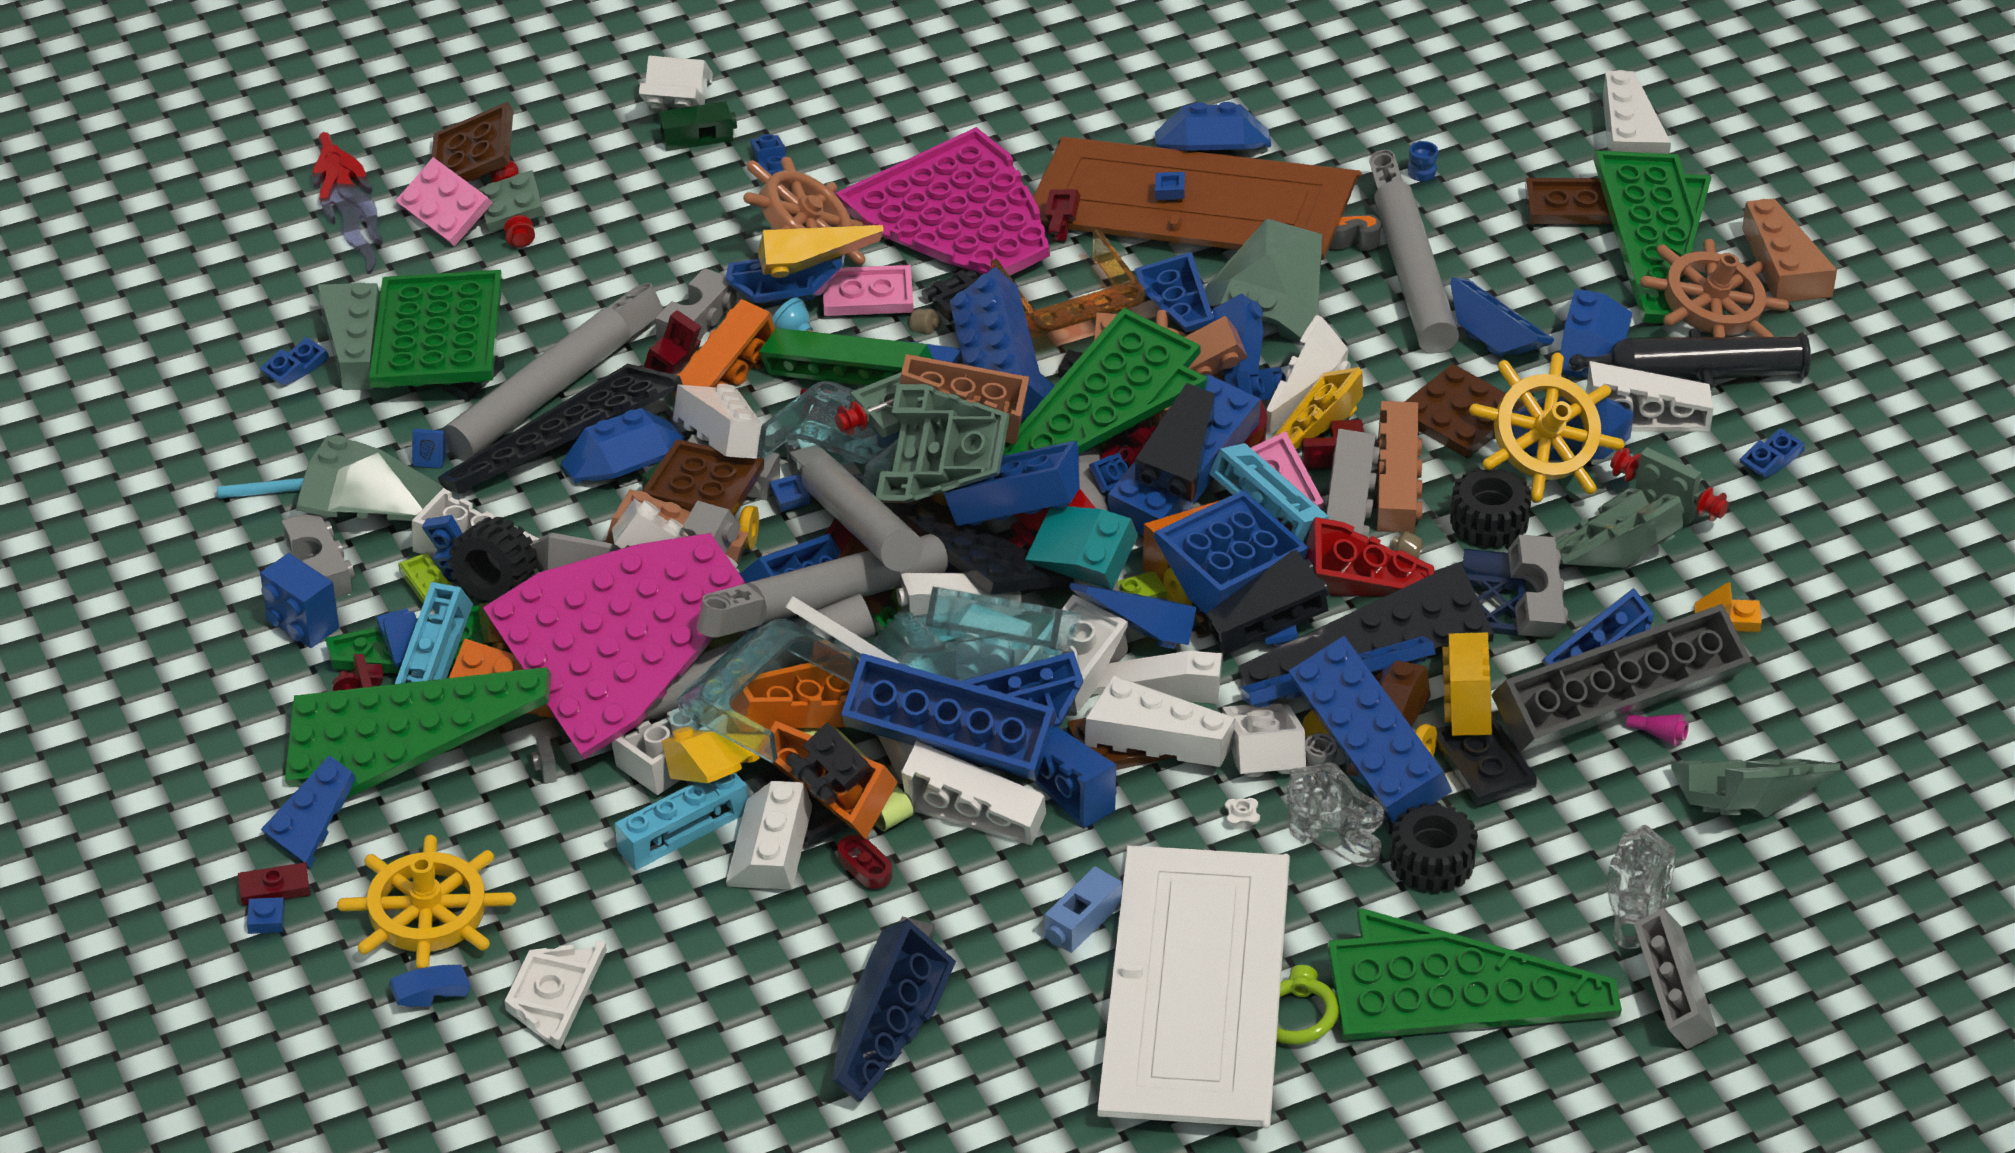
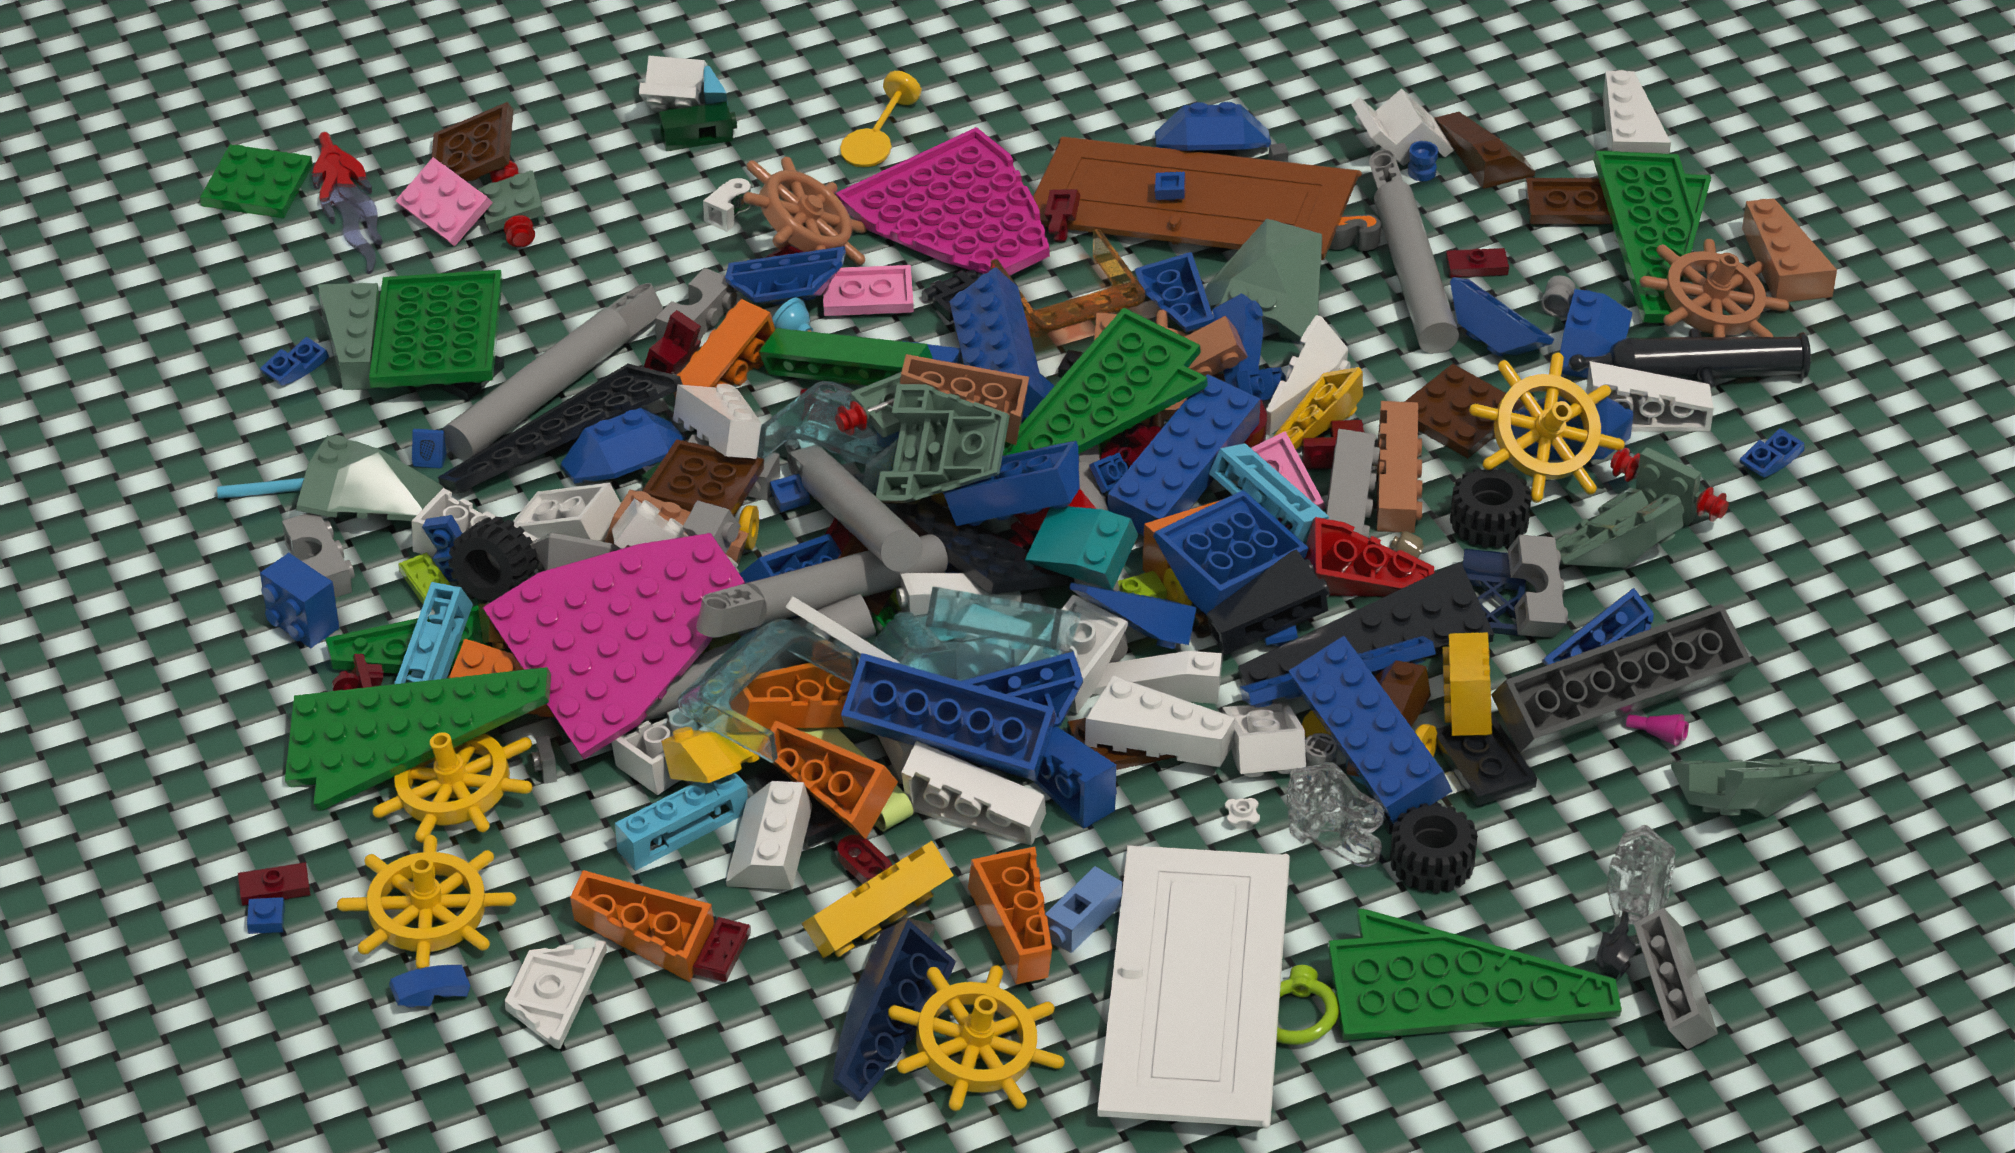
(256, 181): none -> green plate
(307, 813): blue wing -> none
(396, 632): blue slope -> none
(452, 779): none -> yellow piece
(571, 512): none -> white slope
(644, 920): none -> orange wedge
(713, 89): none -> medium azure slope
(722, 949): none -> dark red plate
(726, 203): none -> white leg
(769, 152): blue slope -> none
(798, 249): yellow wedge -> none
(837, 756): black plate -> none
(871, 146): none -> yellow piece
(878, 900): none -> yellow wedge
(924, 321): dark tan piece -> none
(976, 1037): none -> yellow piece
(1013, 909): none -> orange wedge
(1178, 445): black slope -> none
(1278, 152): none -> flat silver piece
(1400, 125): none -> white bracket
(1477, 262): none -> dark red plate
(1483, 153): none -> reddish brown wedge
(1558, 296): none -> light grey wheel
(1615, 950): none -> black piece
(1743, 613): light orange slope -> none

